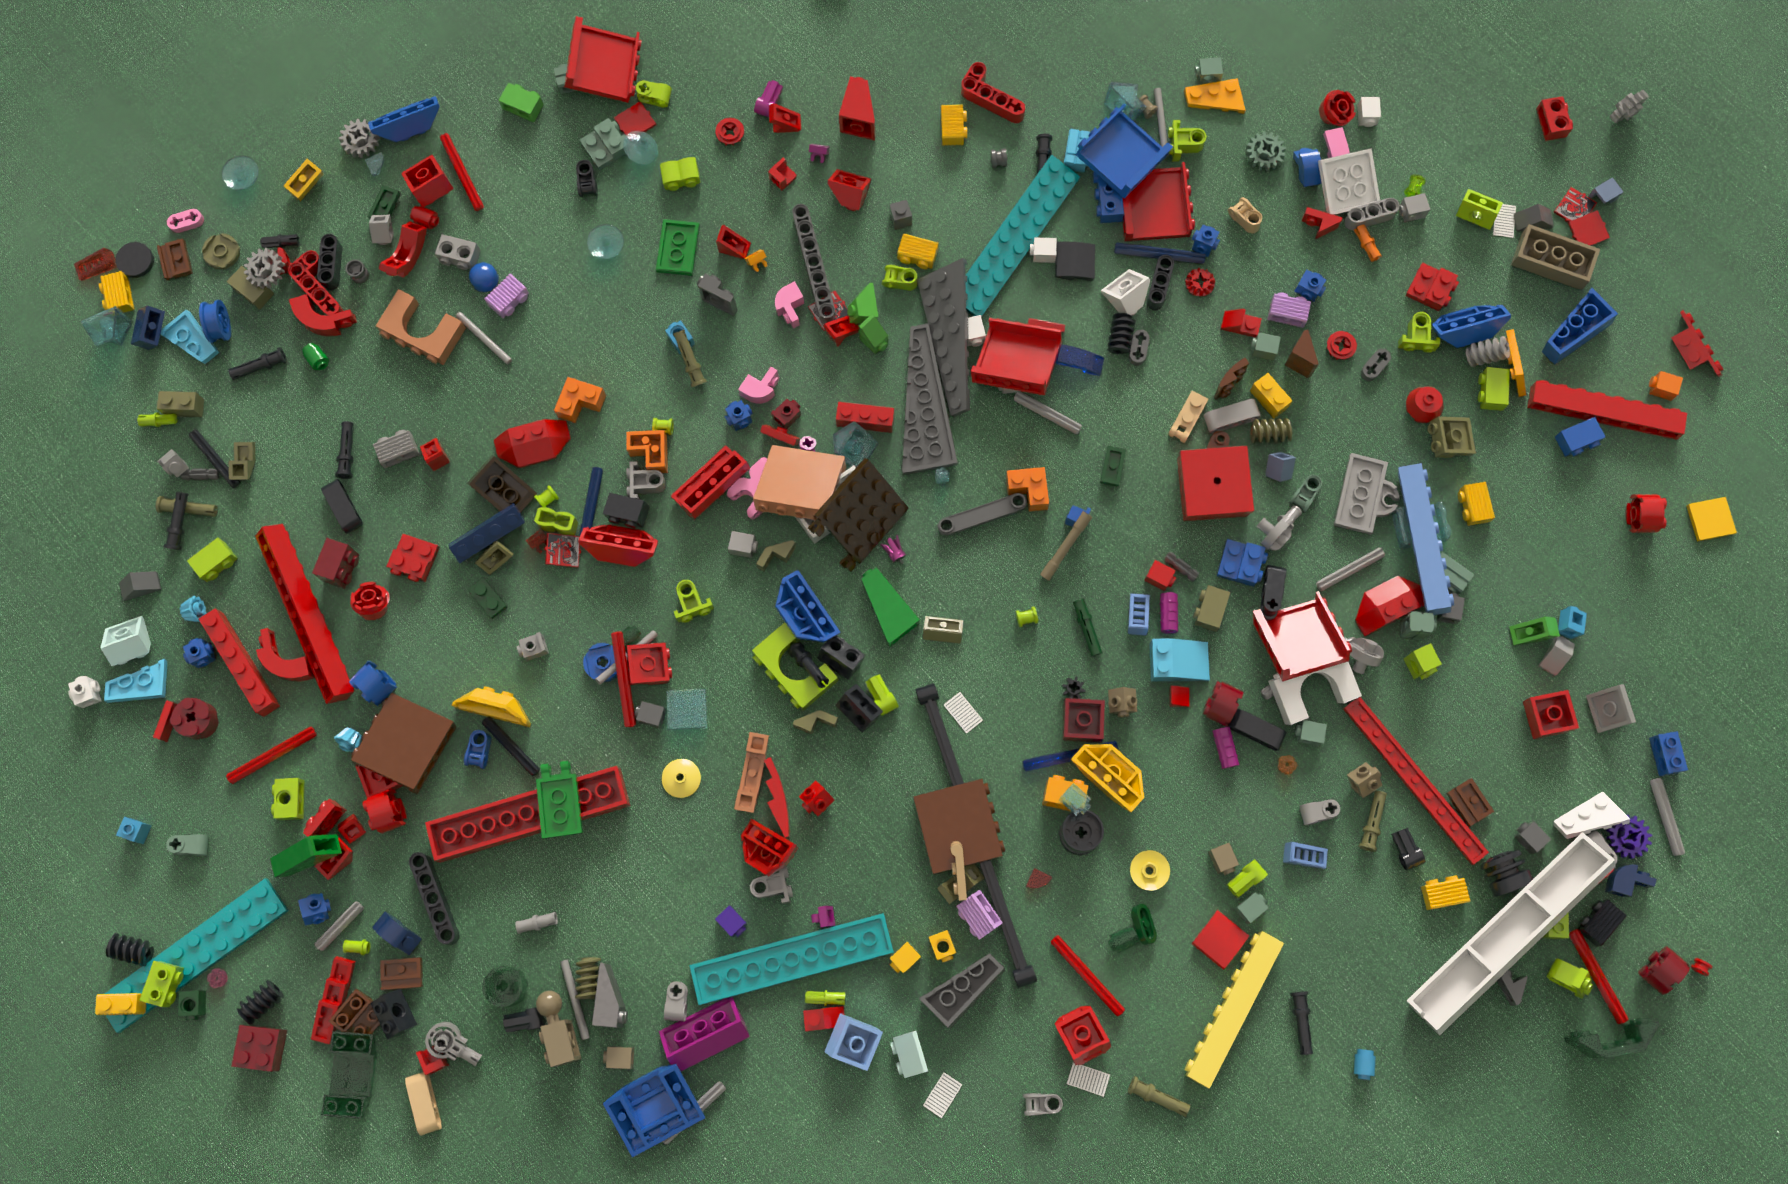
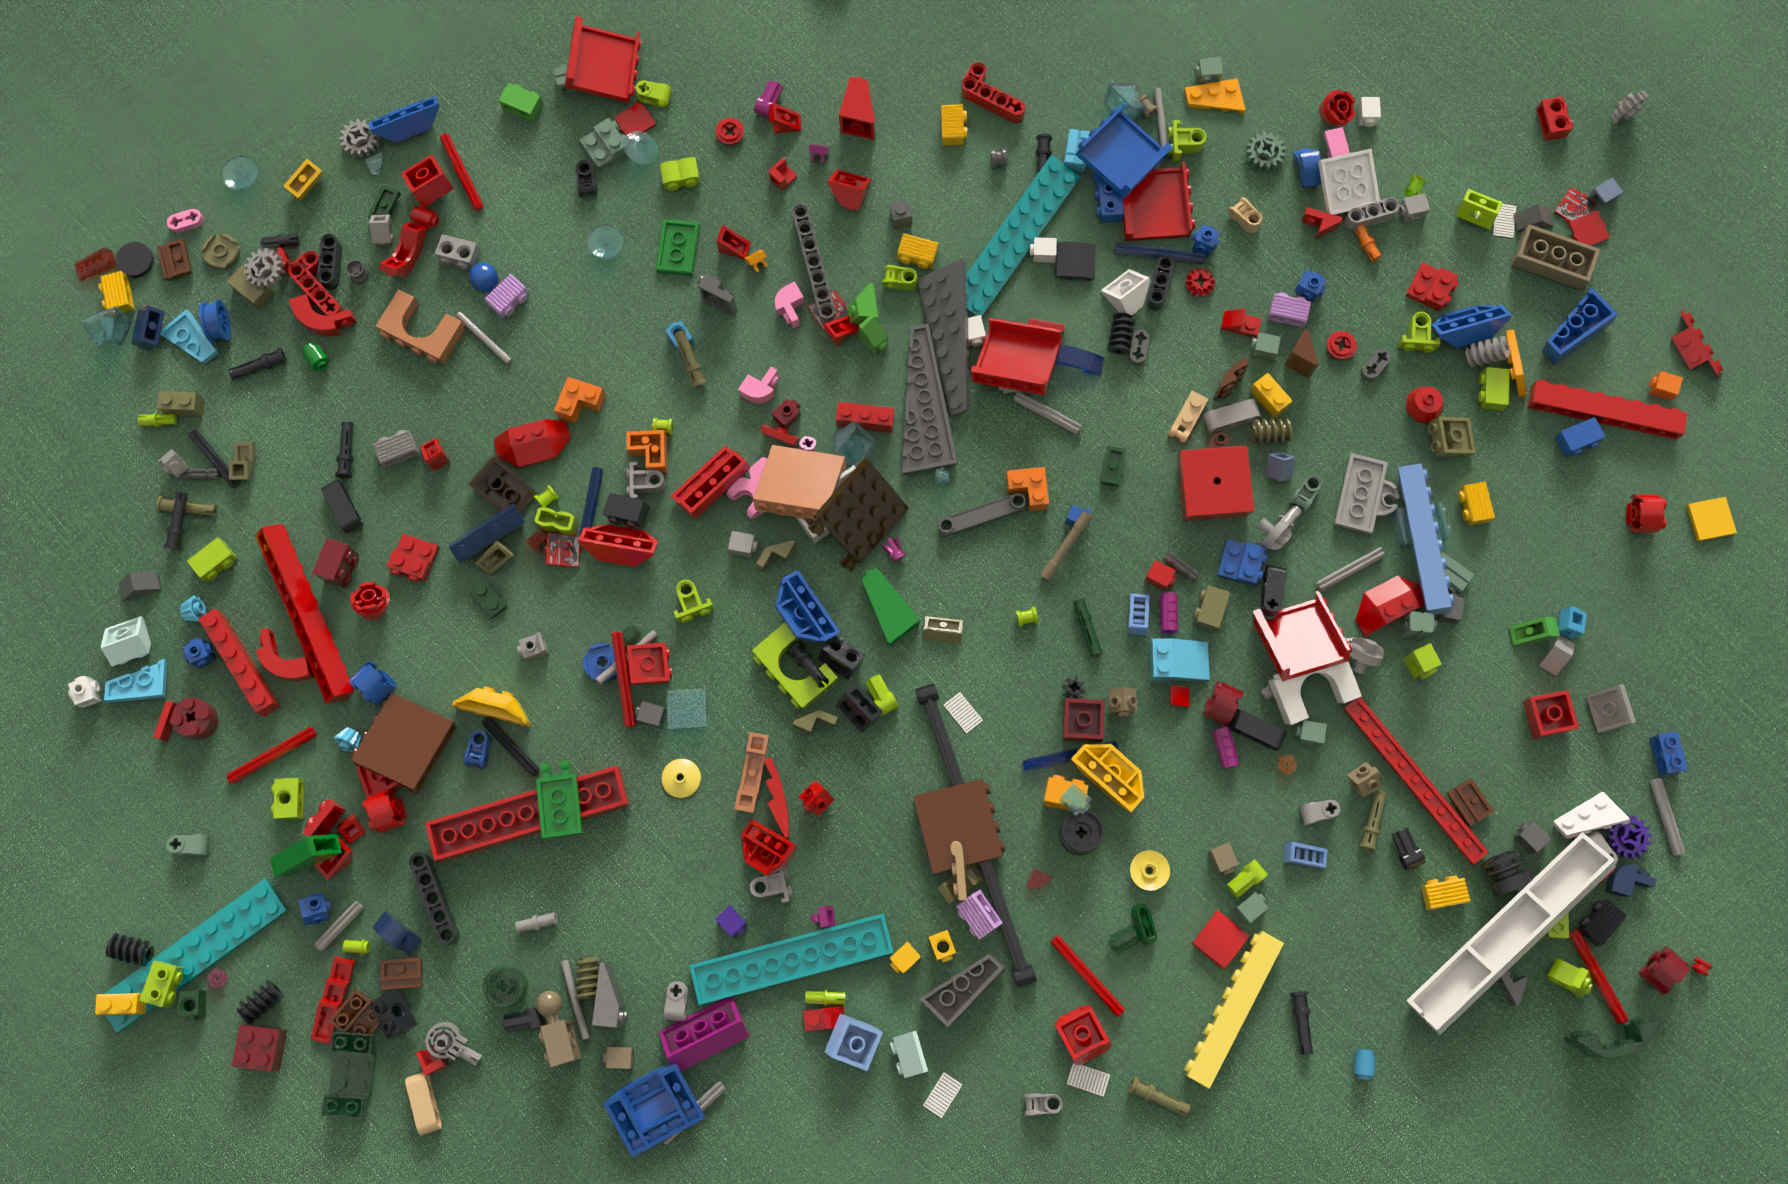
(133, 830): dark azure brick -> none
(738, 420): blue brick -> none

